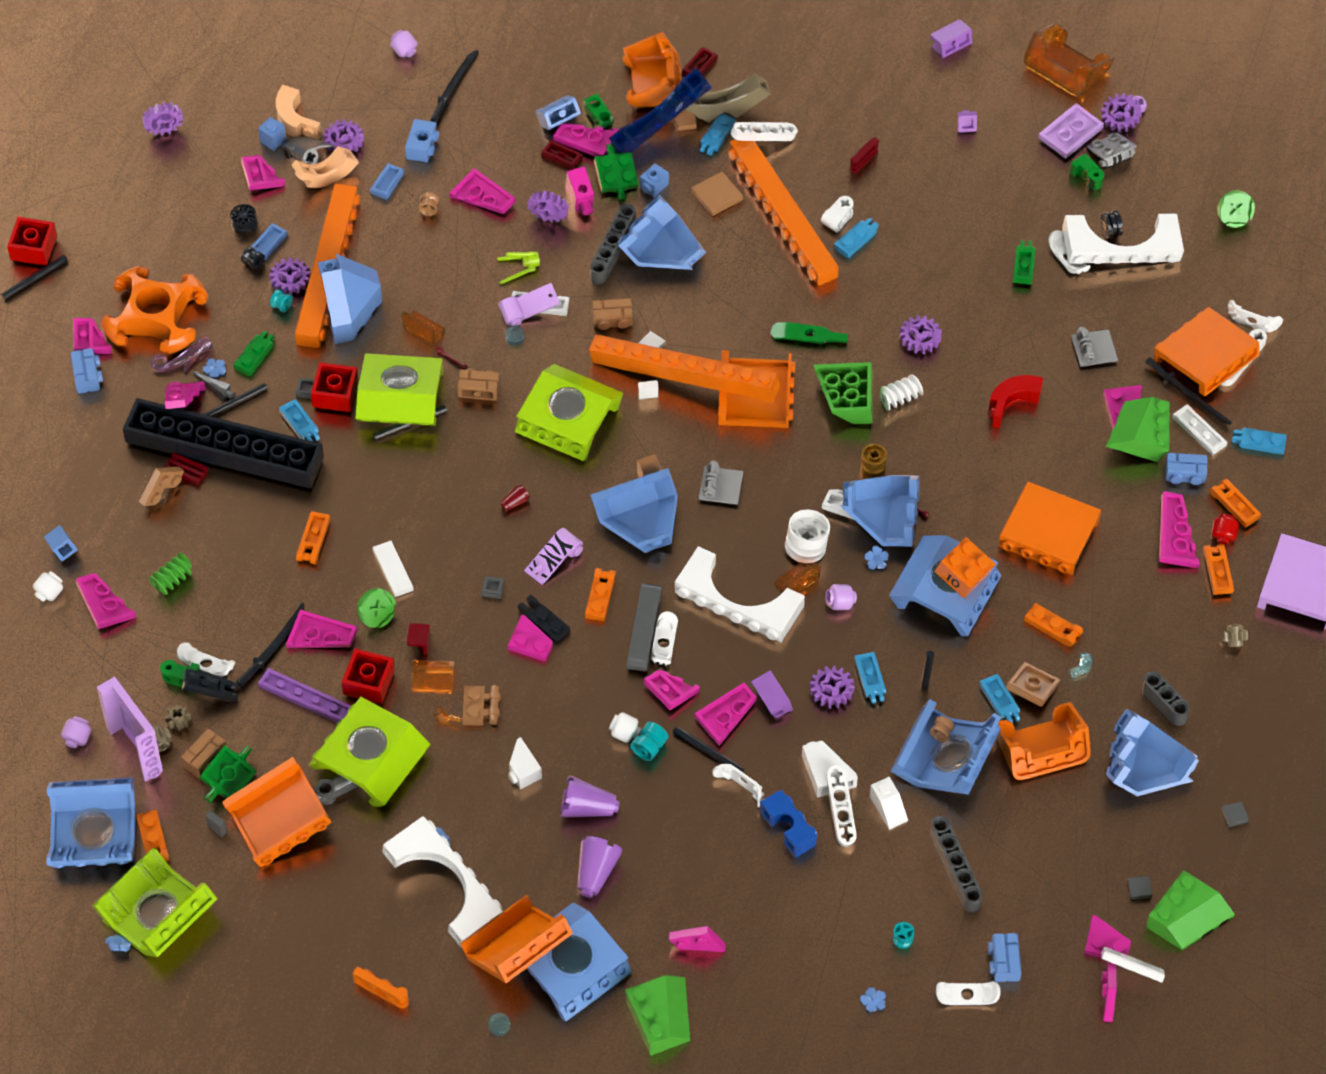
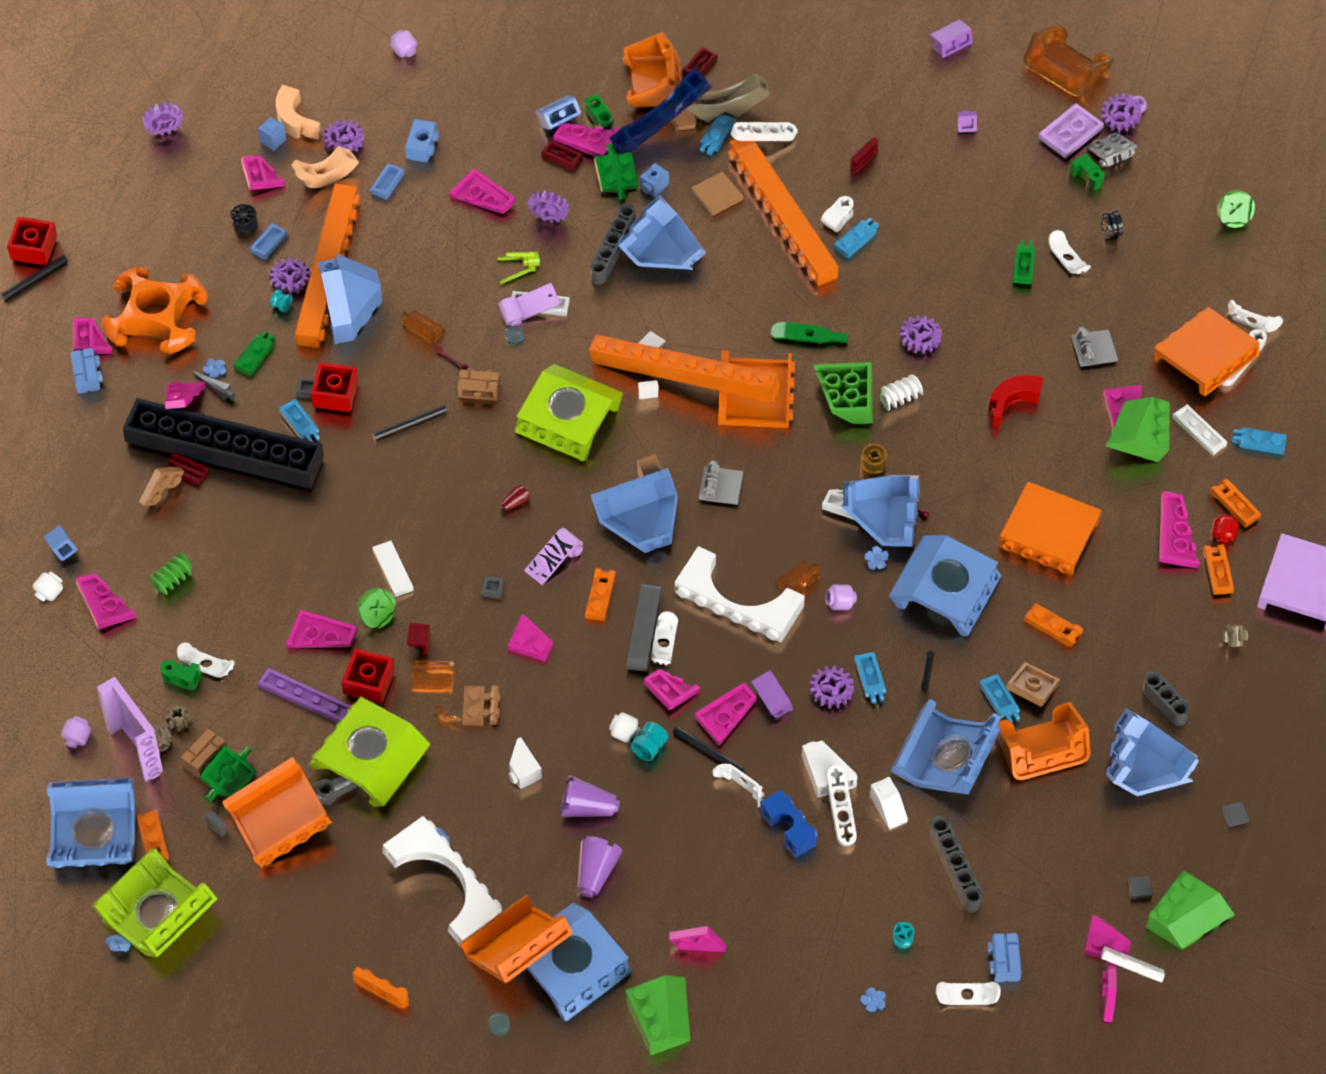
(187, 357): plant -> none
(209, 685): black hinge -> none
(237, 400): black bar -> none
(252, 258): black wheel -> none
(258, 663): black sword -> none
(304, 147): dark grey panel -> none
(313, 537): orange plate -> none
(398, 389): lime panel -> none
(428, 204): medium nougat wheel -> none
(443, 100): black sword -> none
(544, 619): black hinge -> none
(580, 190): dark pink torso -> none
(612, 313): medium nougat brick -> none
(807, 536): white wheel -> none
(942, 728): medium nougat wheel -> none
(965, 567): orange brick -> none
(1084, 665): clear light blue arm -> none
(1086, 247): white arch -> none
(1169, 377): black sword -> none
(1186, 468): medium blue brick -> none

